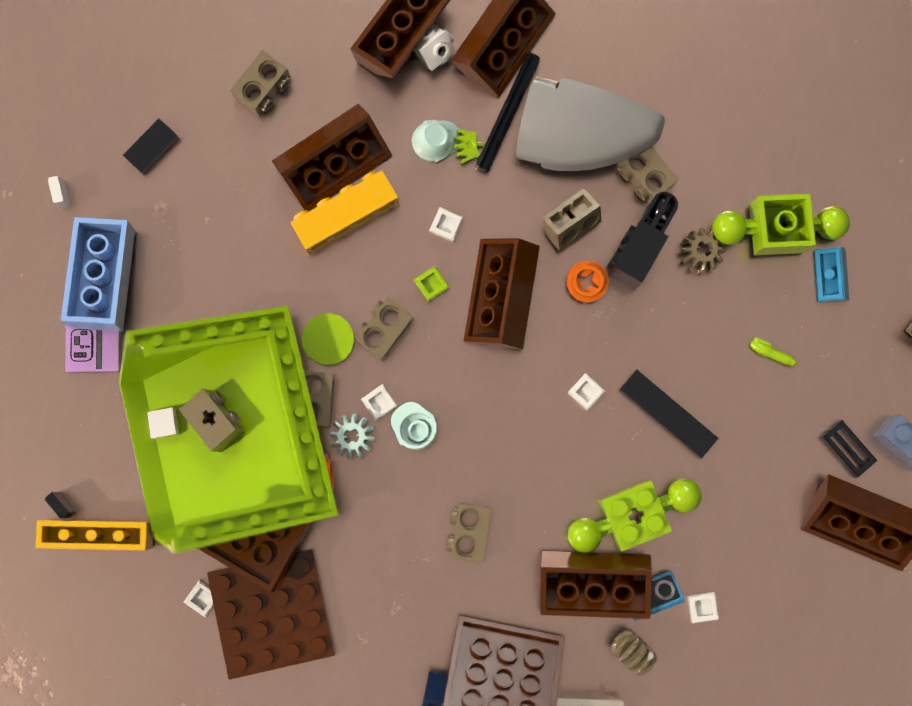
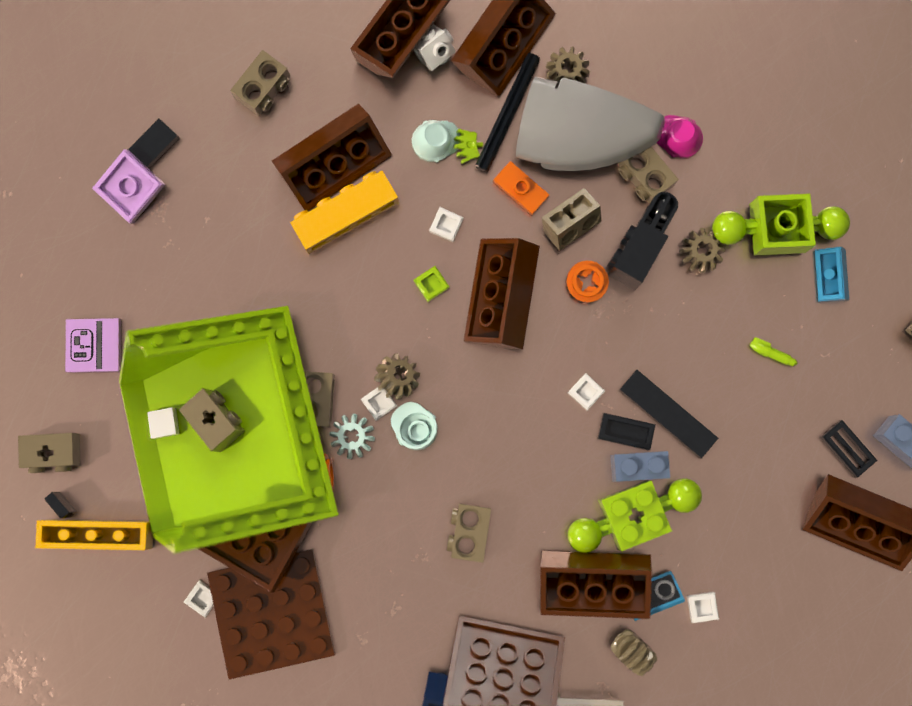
(33, 452): none -> dark tan brick
(59, 192): white tile -> none
(98, 274): light blue brick -> none
(128, 186): none -> lavender tile
(328, 339): lime tile -> none
(390, 332): dark tan brick -> none
(404, 383): none -> dark tan gear
(521, 188): none -> orange plate
(570, 60): none -> dark tan gear
(626, 431): none -> black tile
(640, 466): none -> sand blue brick
(680, 137): none -> dark pink hat

